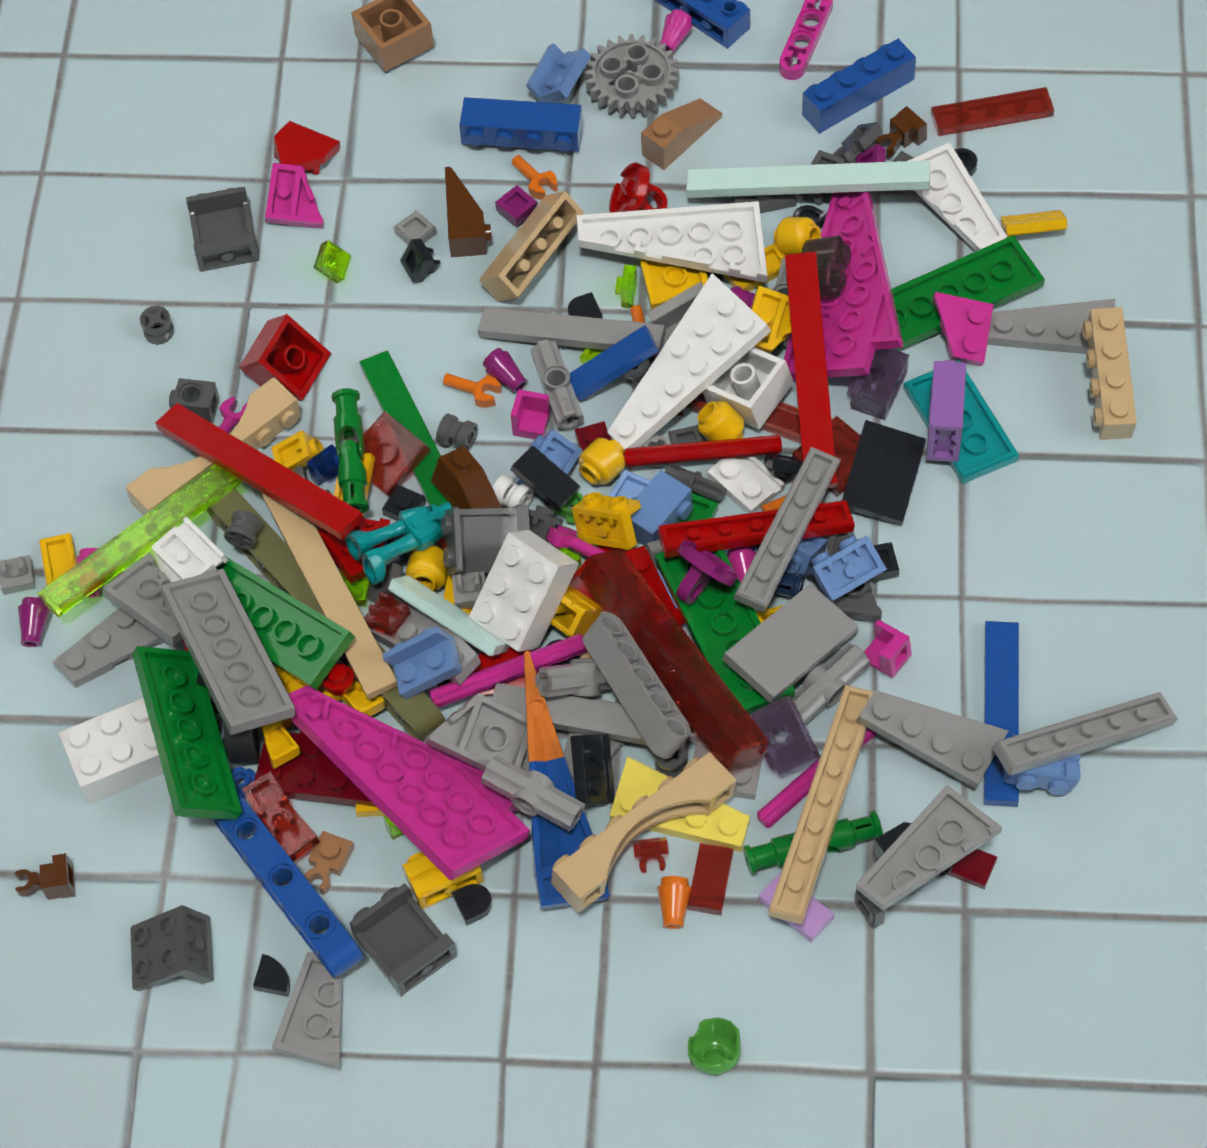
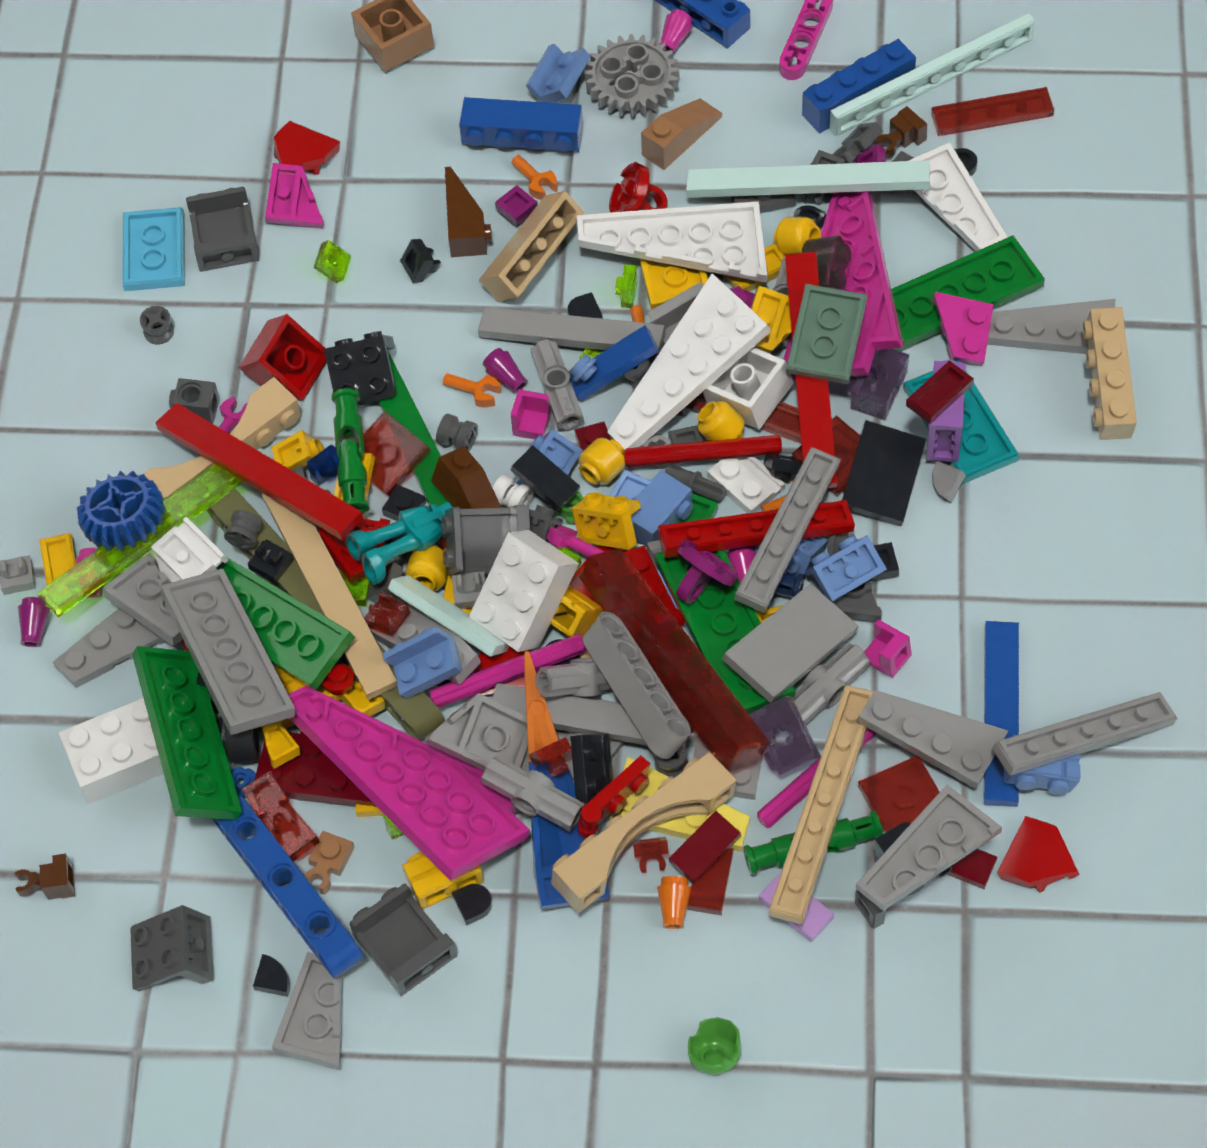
(101, 514): none -> blue gear
(153, 249): none -> medium azure tile
(270, 561): none -> black tile
(363, 366): none -> black bracket
(415, 227): light grey tile -> none
(552, 756): none -> clear red tile
(583, 368): none -> medium blue plate
(613, 796): none -> red plate
(704, 847): none -> dark red tile
(827, 333): none -> sand green tile
(899, 792): none -> clear red tile
(931, 74): none -> light aqua tile
(939, 392): none -> dark red tile
(947, 480): none -> light grey tile
(1034, 222): yellow tile -> none
(1037, 856): none -> red slope

